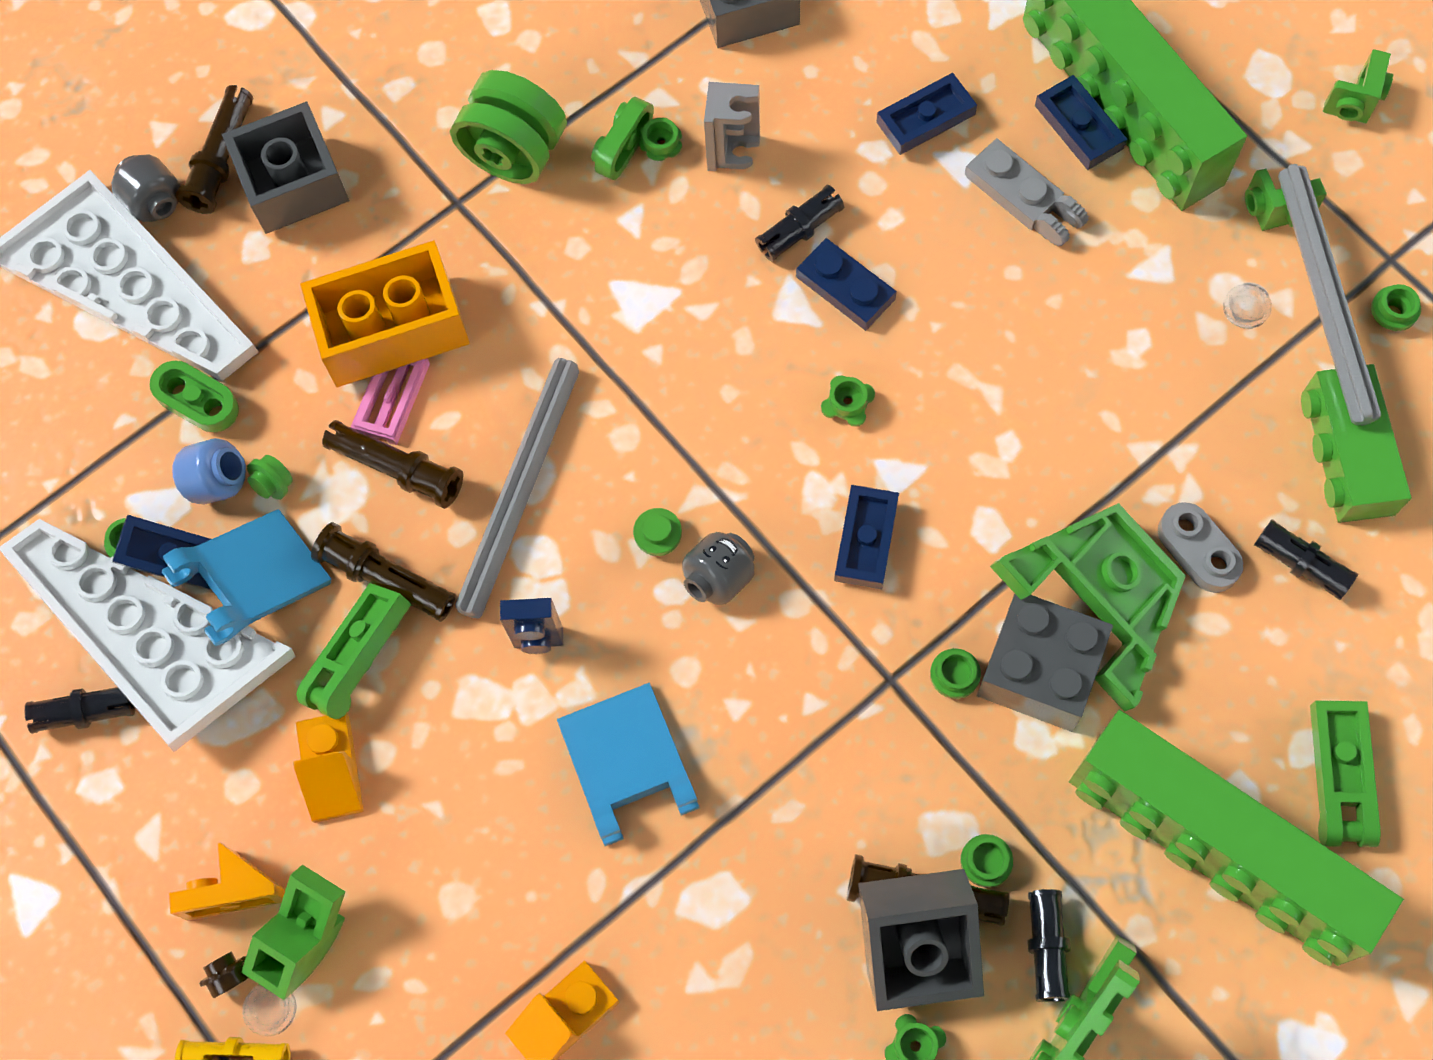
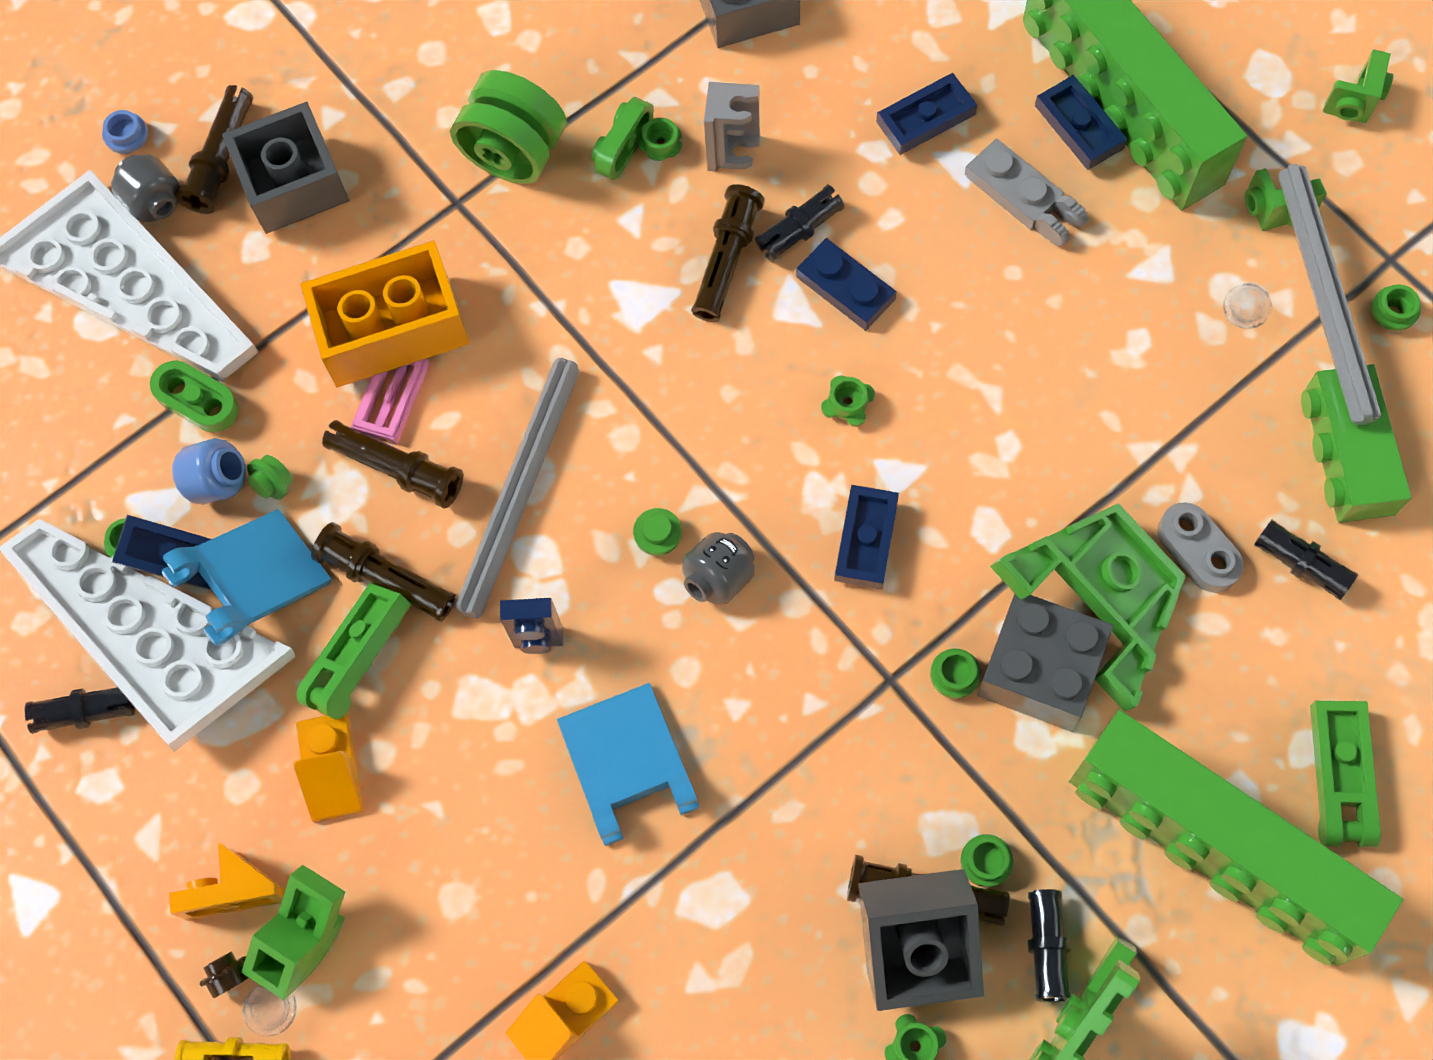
(124, 132): none -> medium blue plate
(731, 234): none -> dark brown pin

